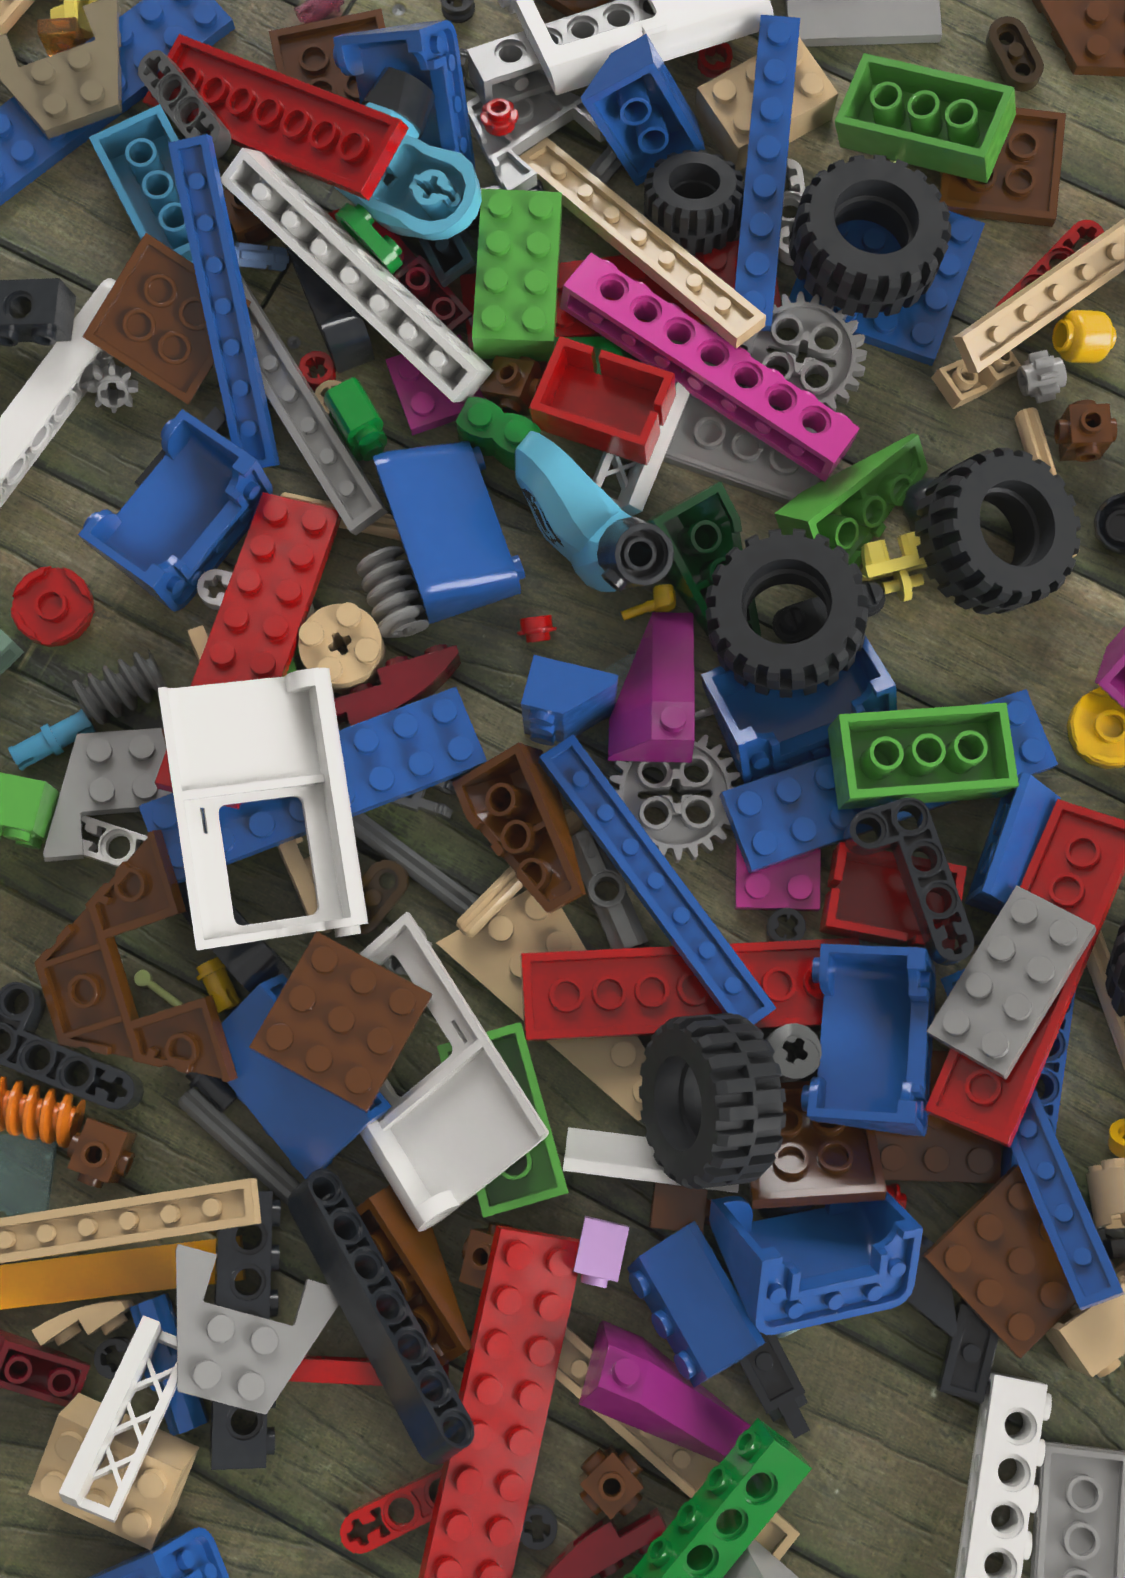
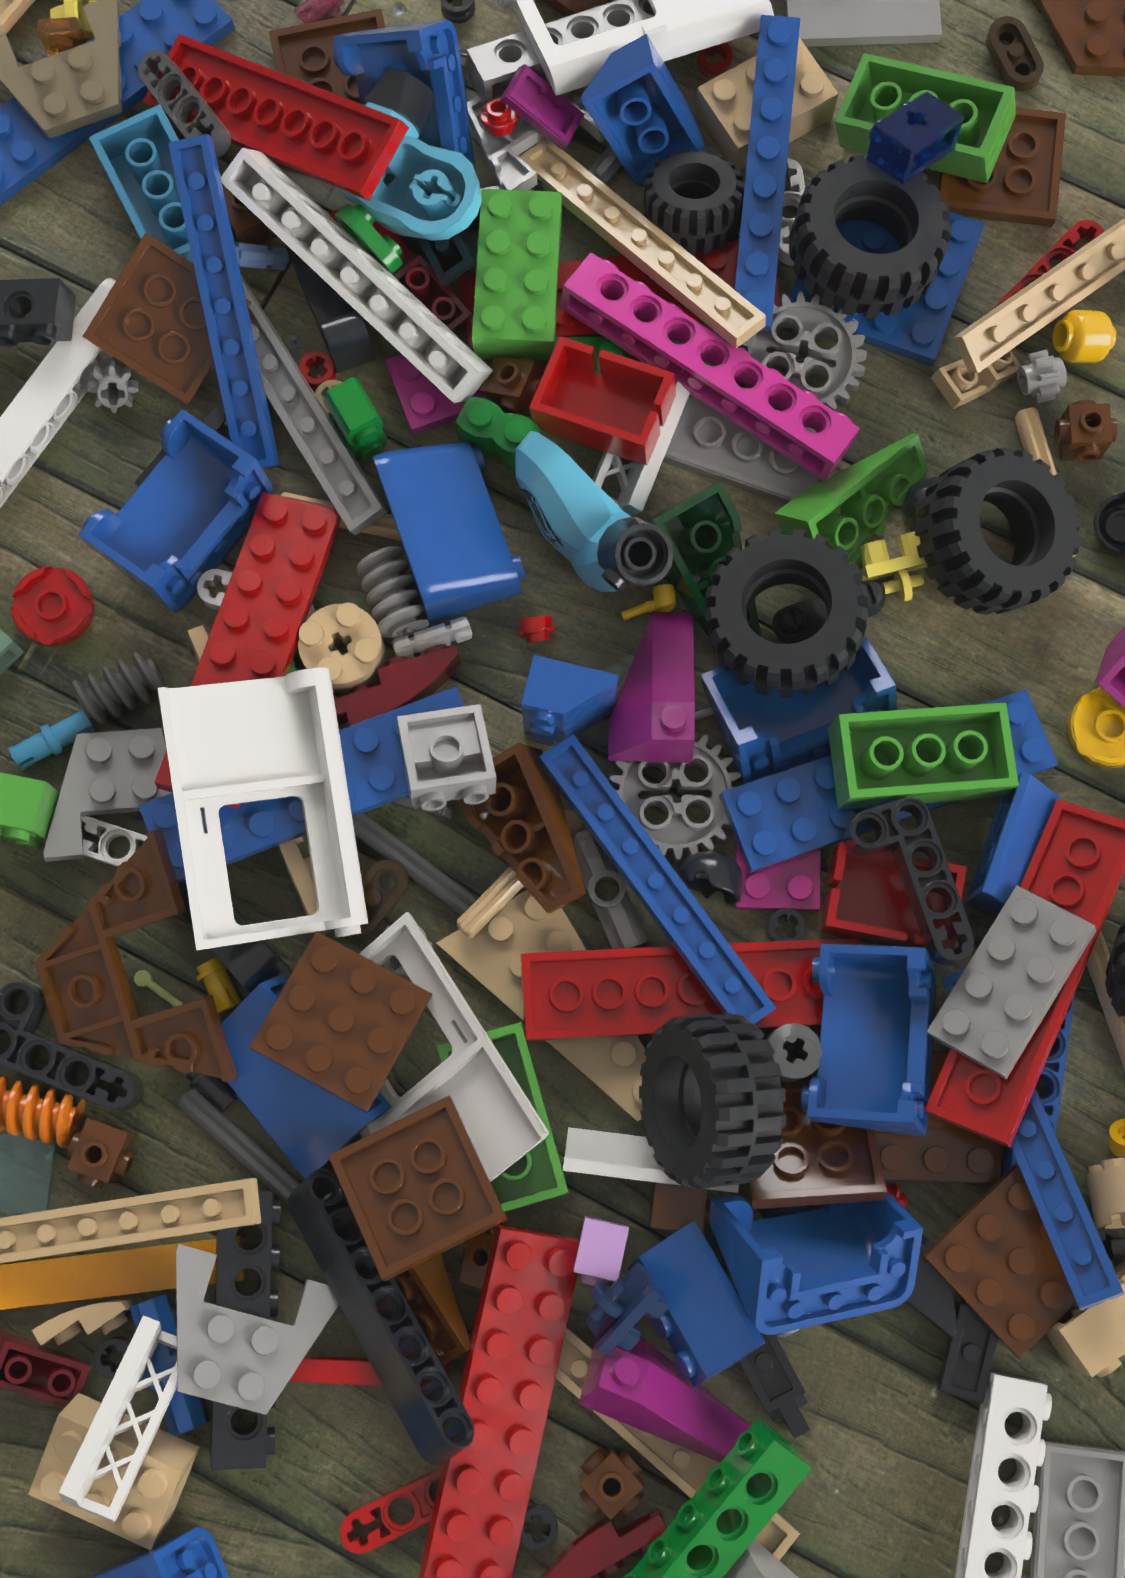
(417, 1188): none -> reddish brown plate
(435, 635): none -> white axle
(447, 757): none -> light grey plate
(541, 108): none -> magenta plate
(622, 1306): none -> dark blue hips
(713, 873): none -> black hair
(914, 137): none -> clear blue brick

